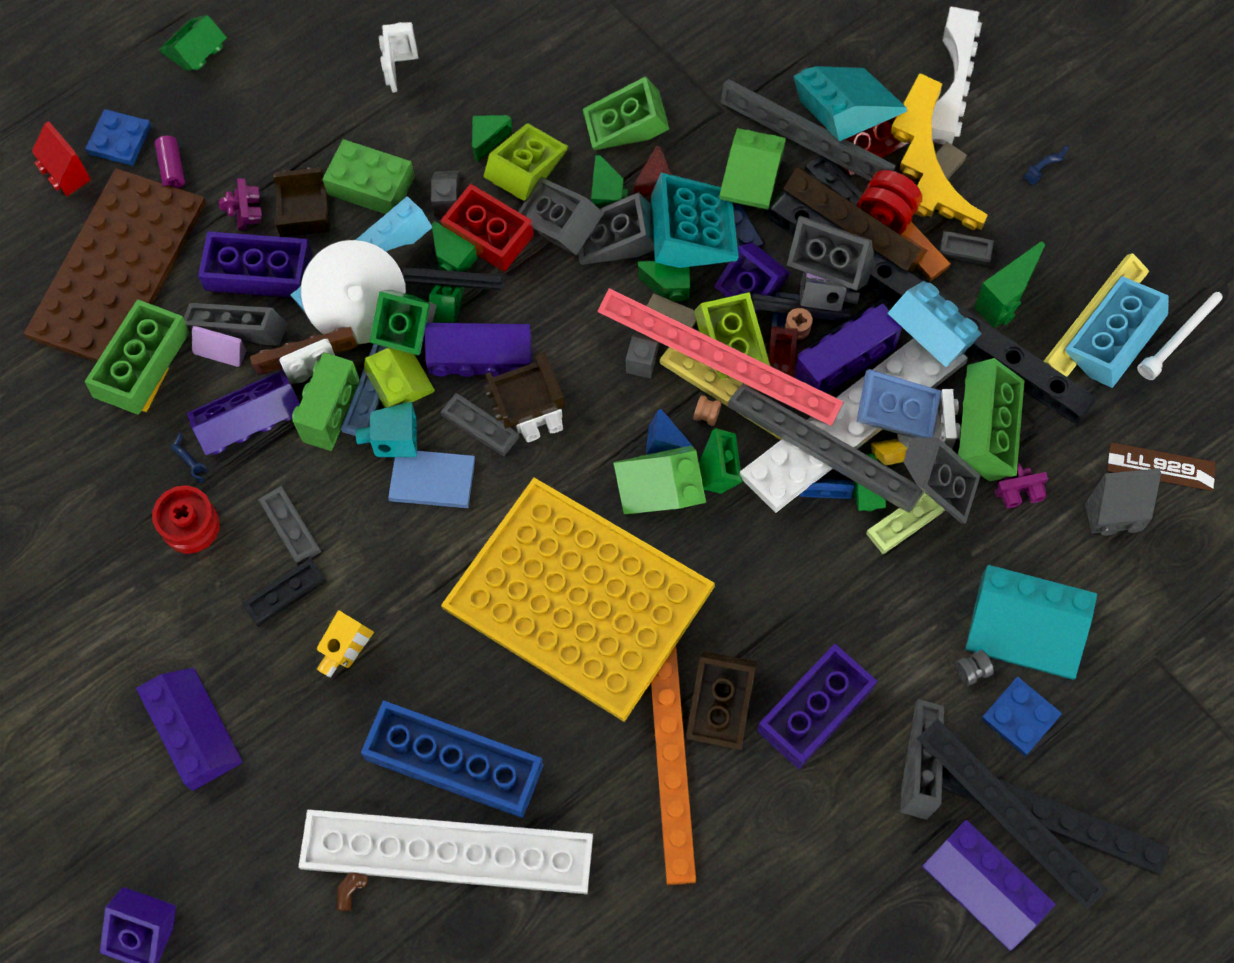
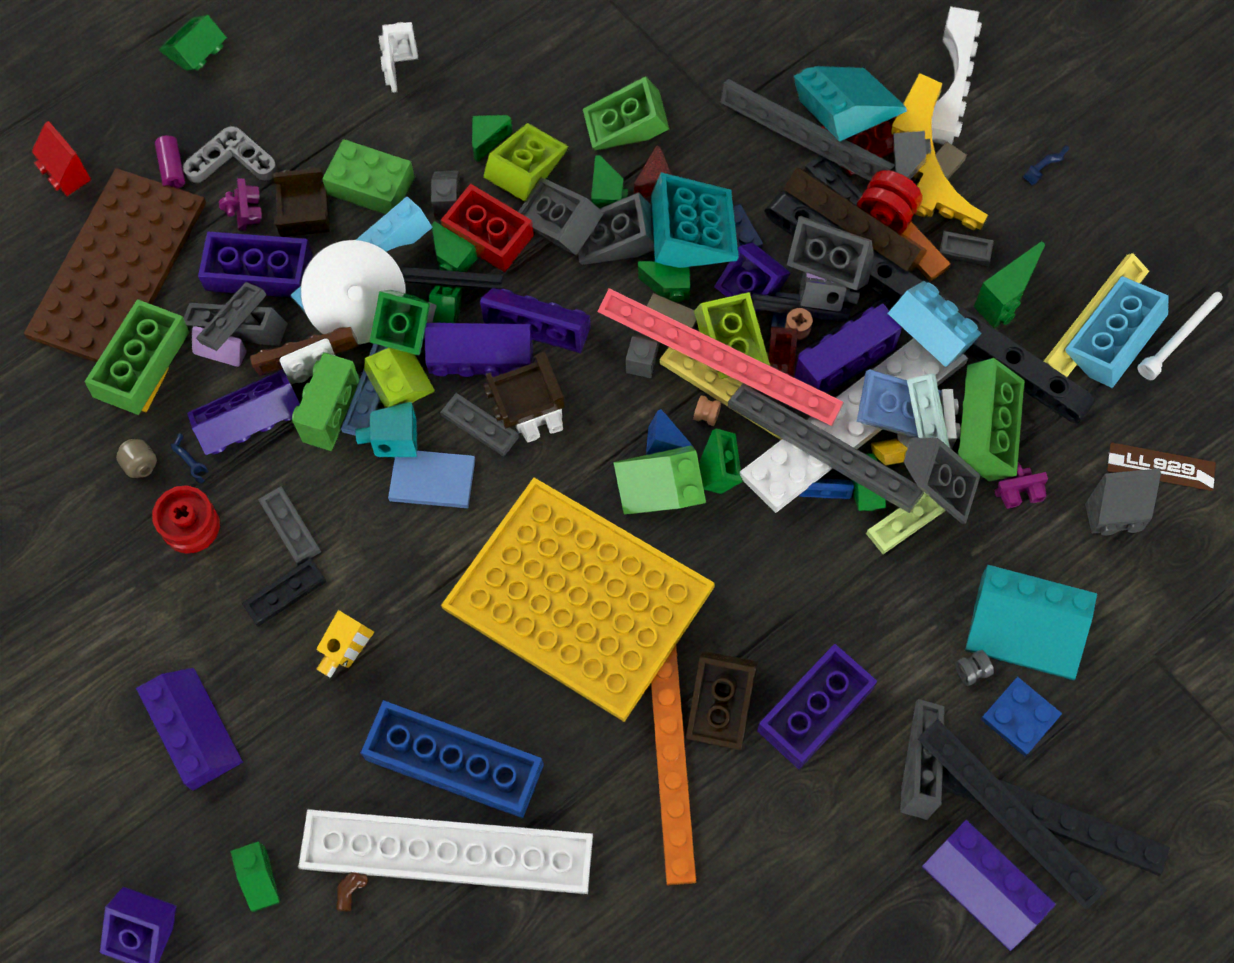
(118, 137): blue plate -> none
(136, 458): none -> dark tan head
(231, 316): none -> dark grey tile
(233, 148): none -> light grey beam
(255, 876): none -> green slope
(547, 321): none -> dark purple slope
(752, 168): bright green slope -> none
(910, 152): none -> dark grey slope
(927, 408): none -> light aqua tile

